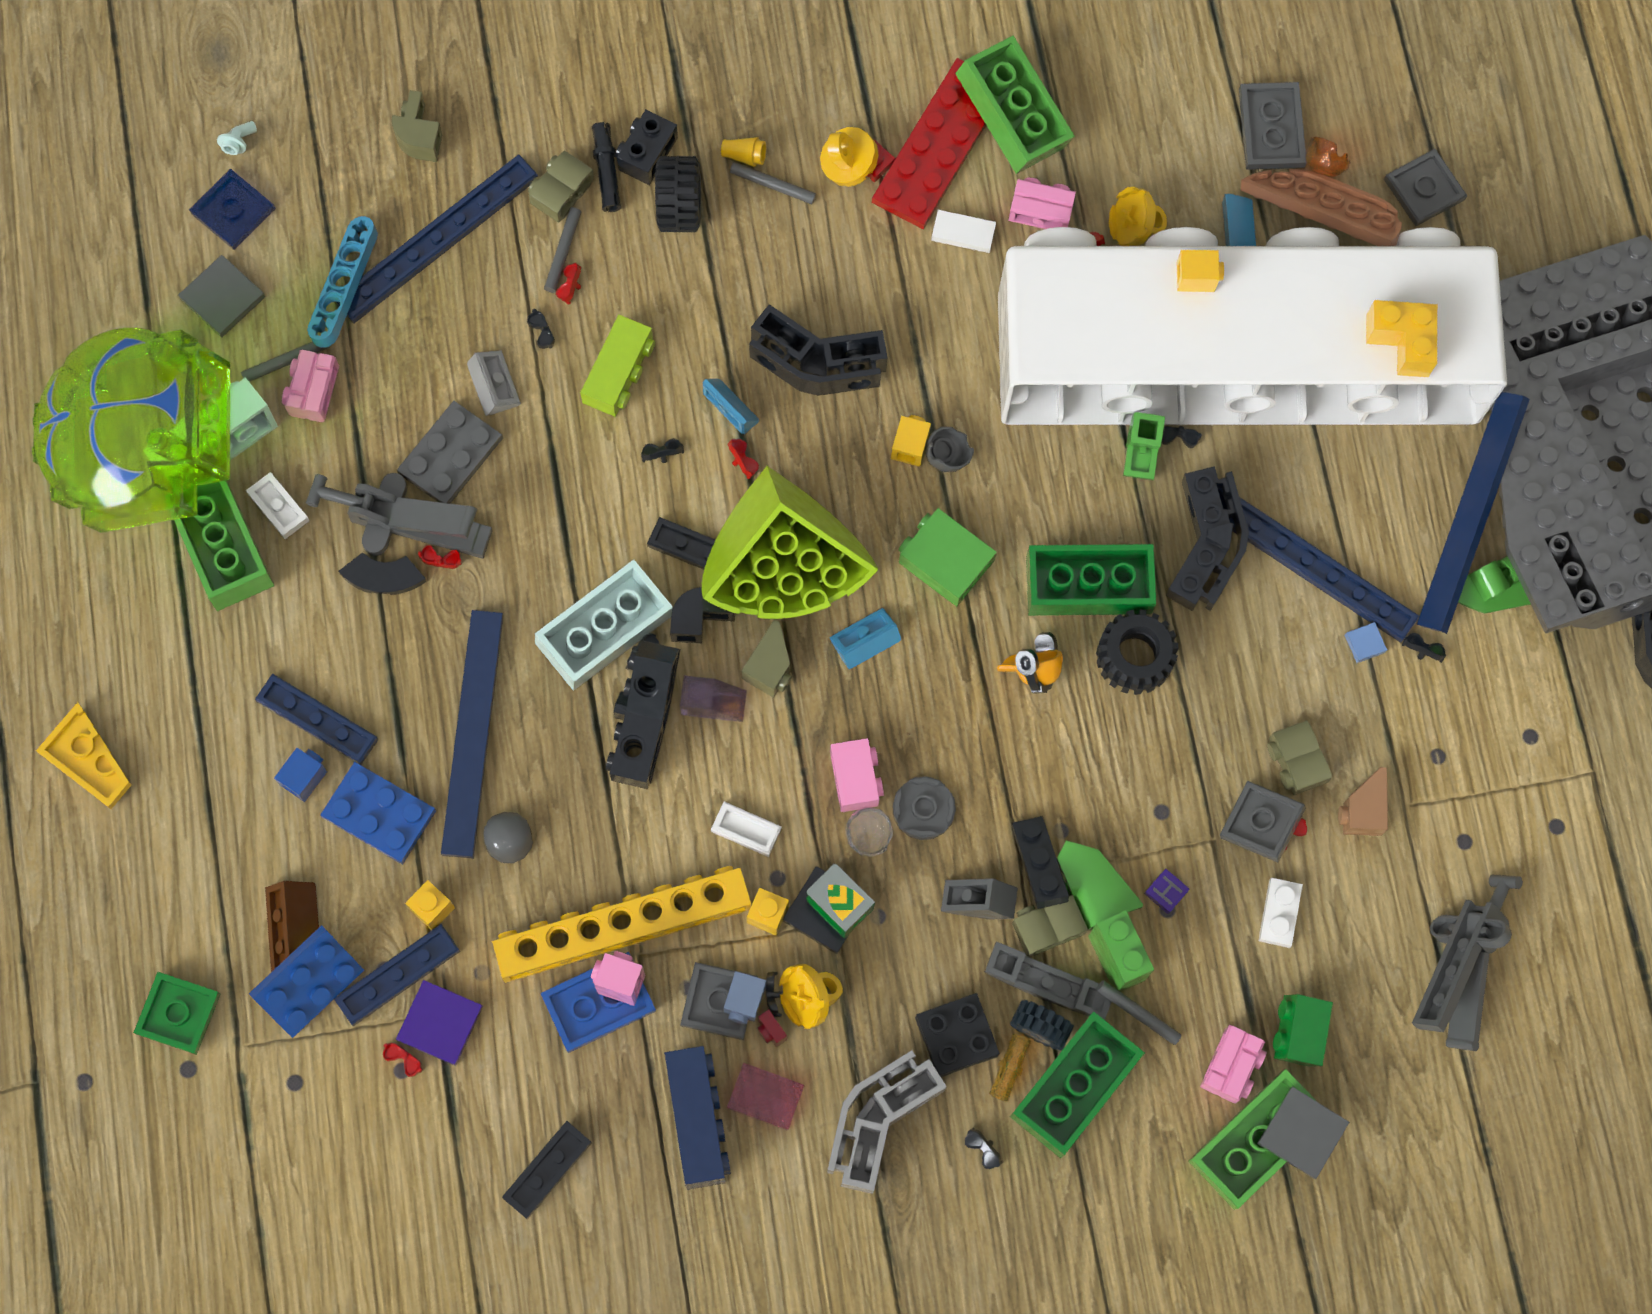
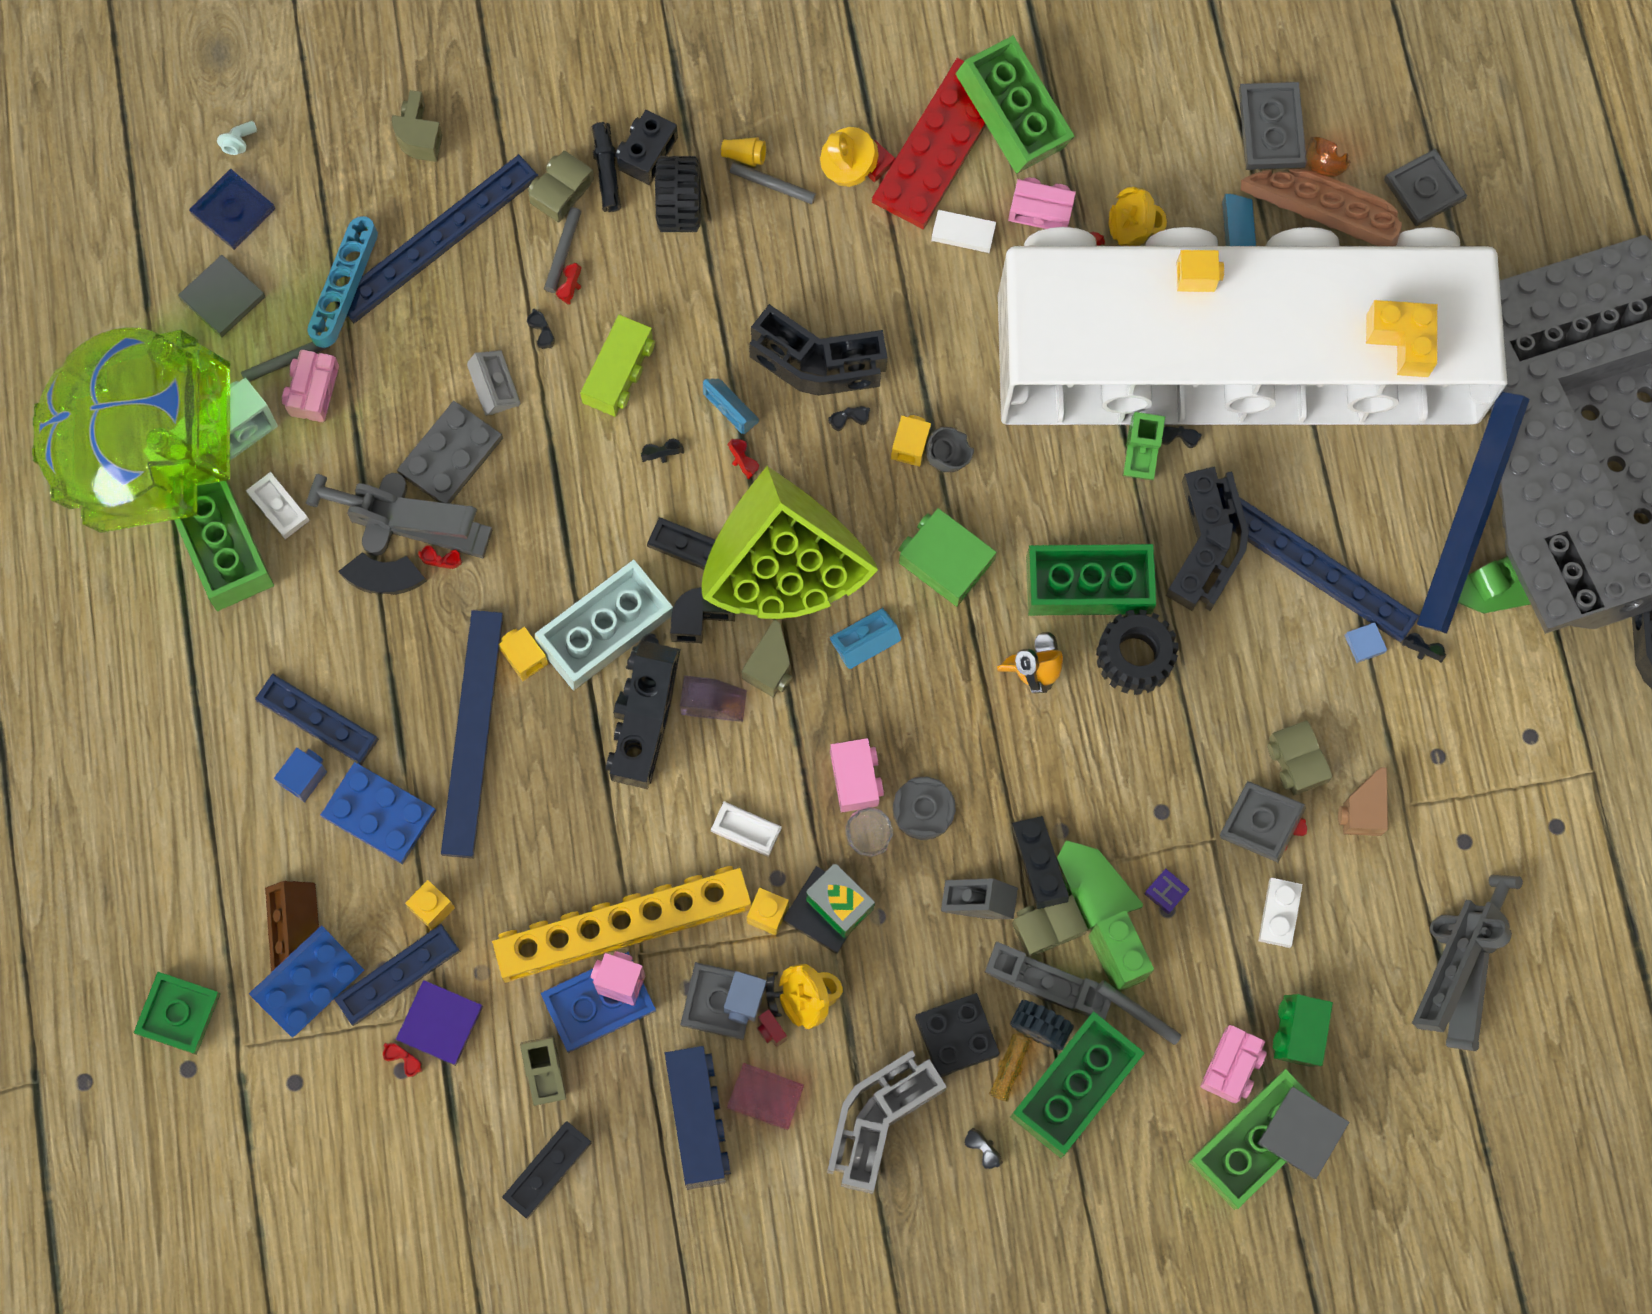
(85, 758): yellow wing -> none
(508, 837): dark grey hair -> none
(522, 653): none -> yellow brick
(543, 1070): none -> olive brick
(858, 414): none -> black piece

